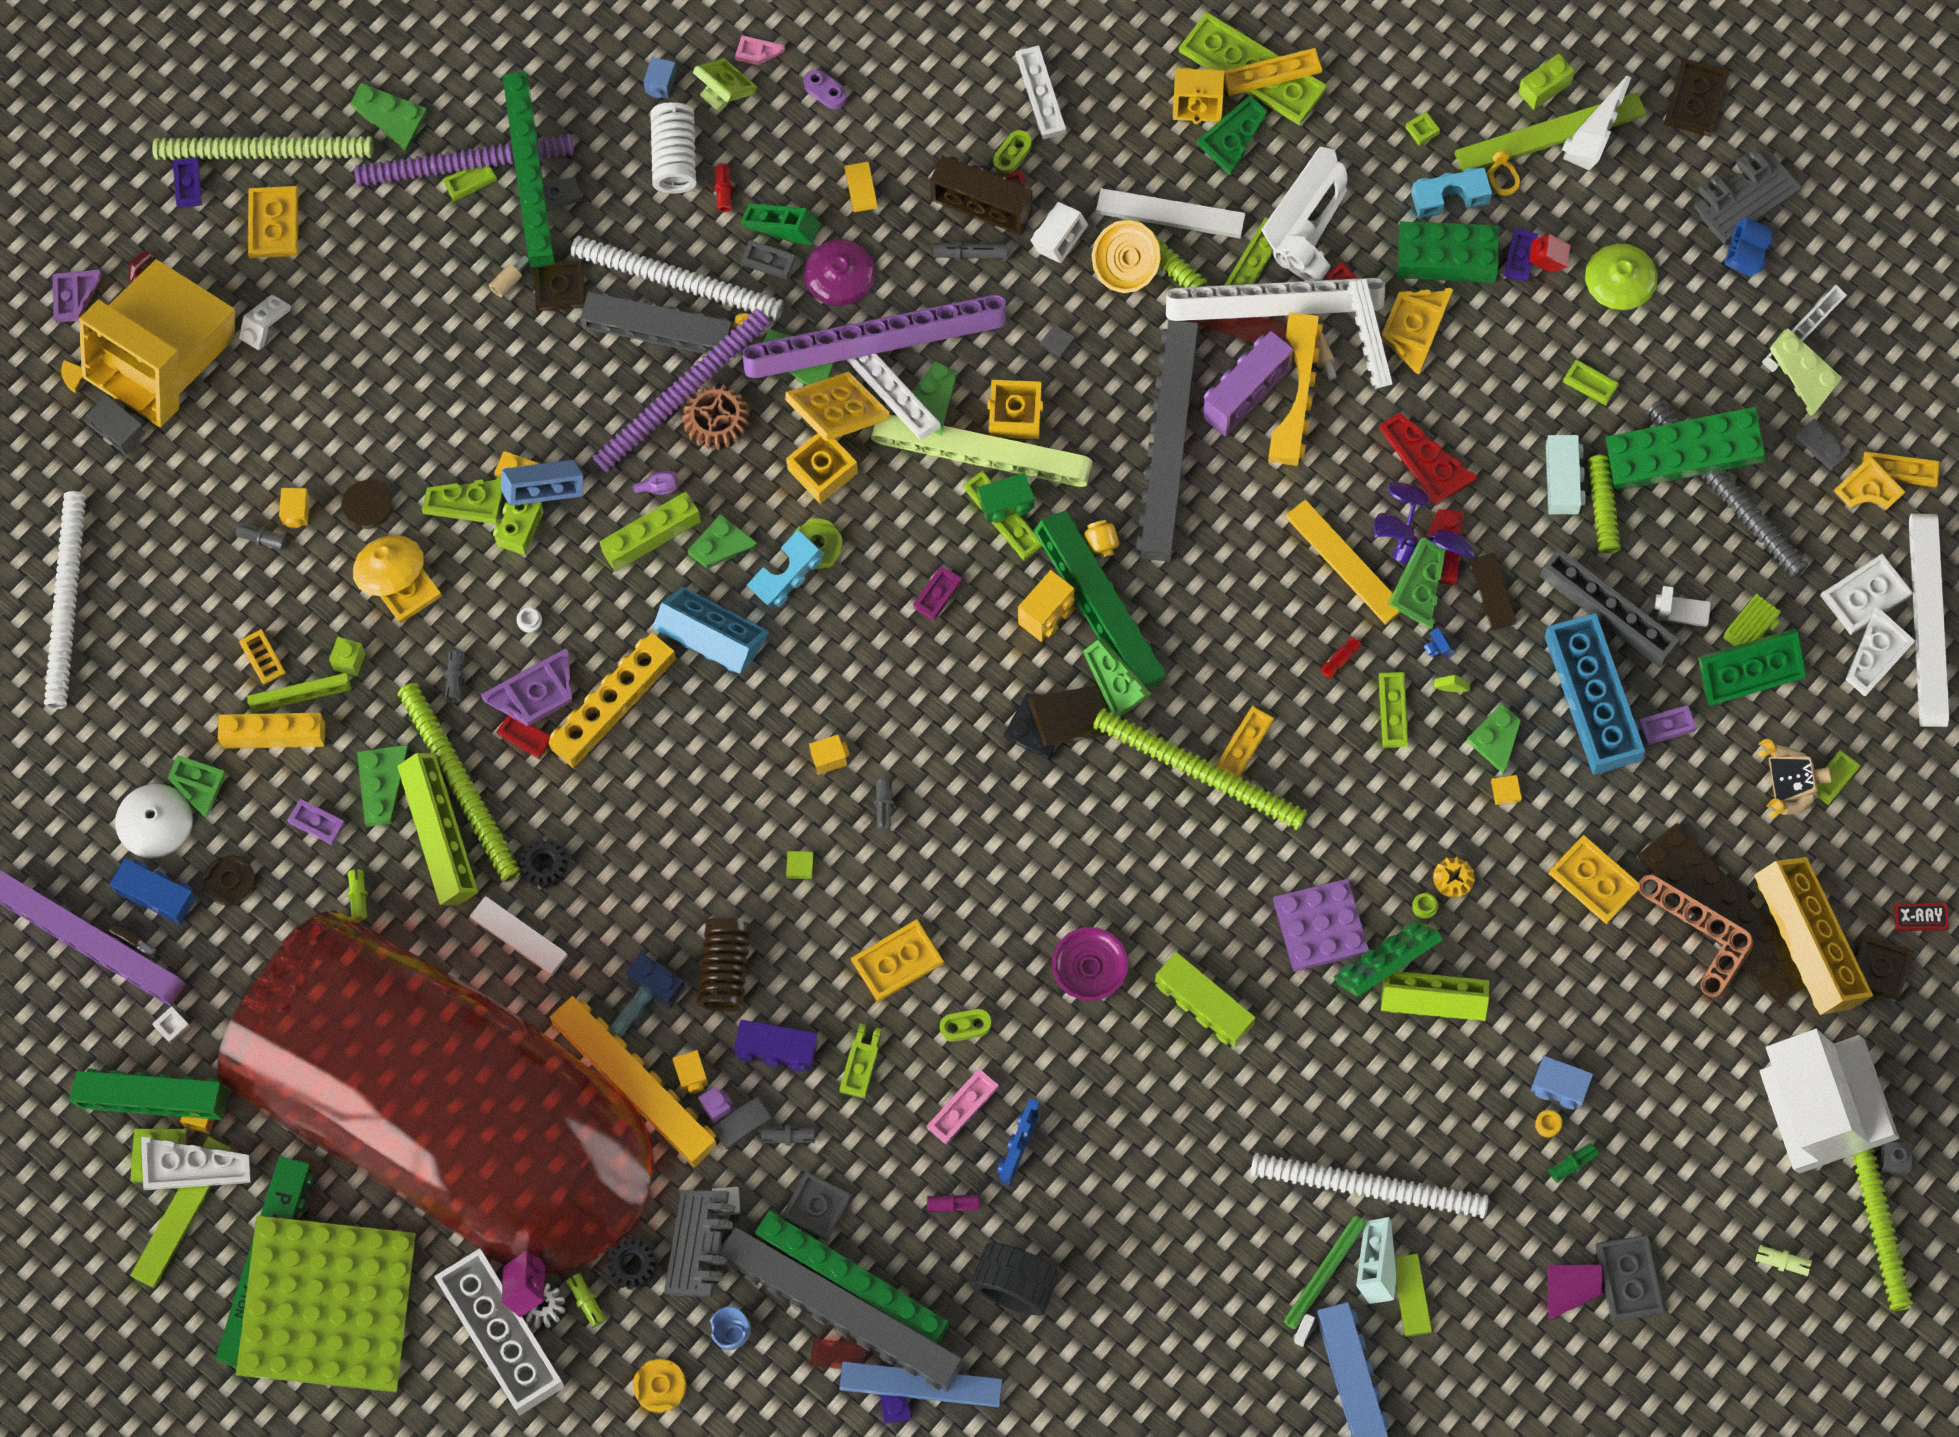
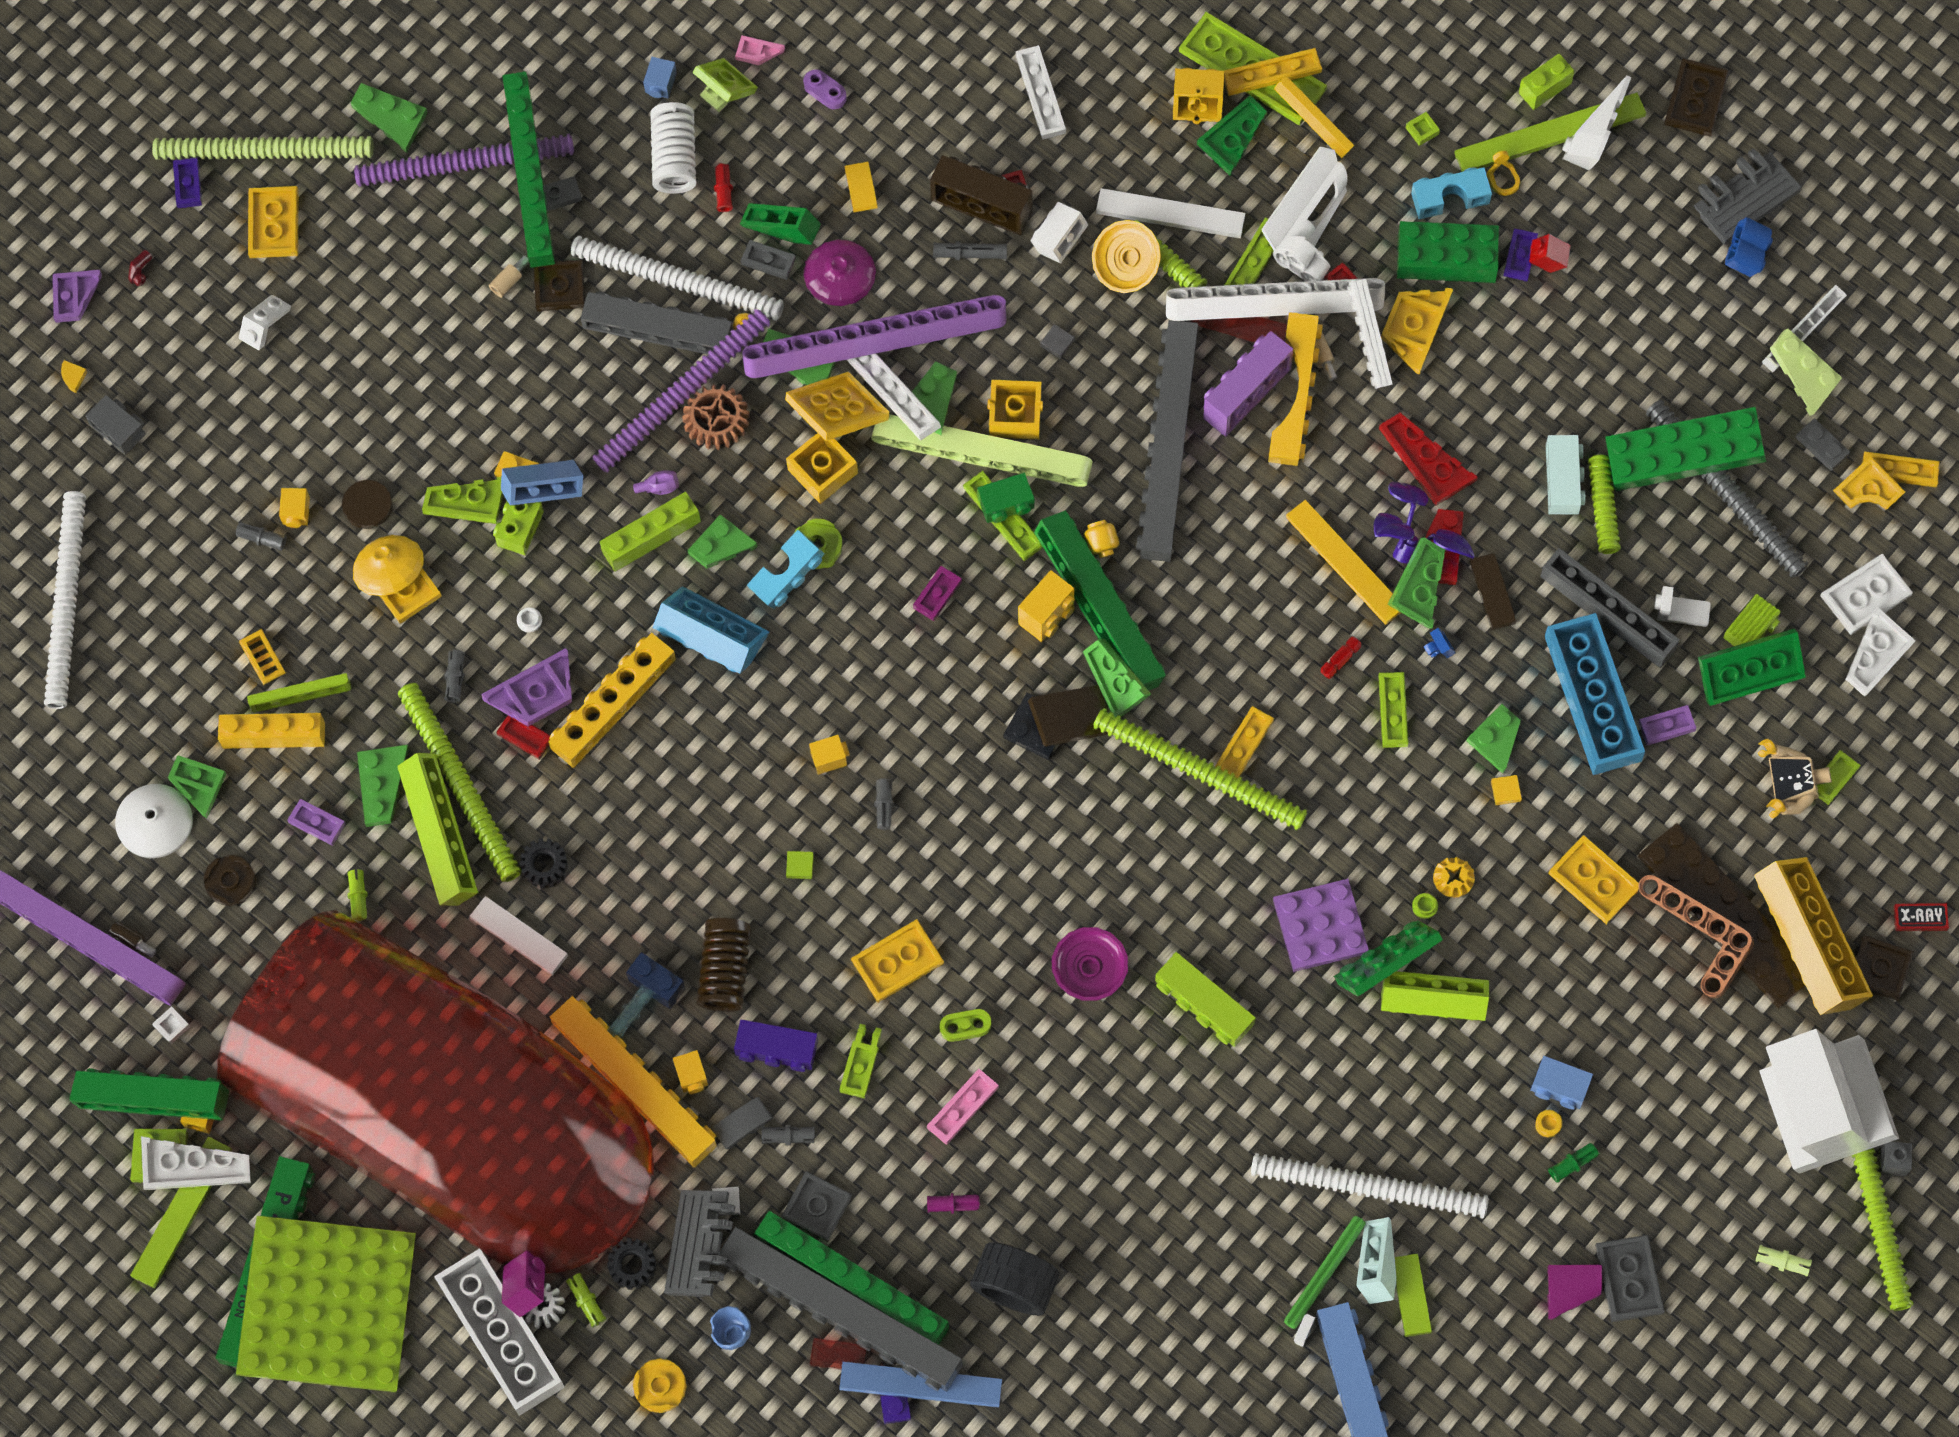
(153, 340): yellow piece -> none
(153, 890): blue brick -> none
(347, 656): lime brick -> none
(468, 181): lime tile -> none
(716, 1104): medium lavender brick -> none
(1010, 153): lime plate -> none
(1018, 1142): blue wing -> none
(1314, 116): none -> yellow tile
(1452, 684): lime tile -> none
(1591, 382): lime tile -> none
(1621, 276): lime hat -> none
(1928, 620): white beam -> none

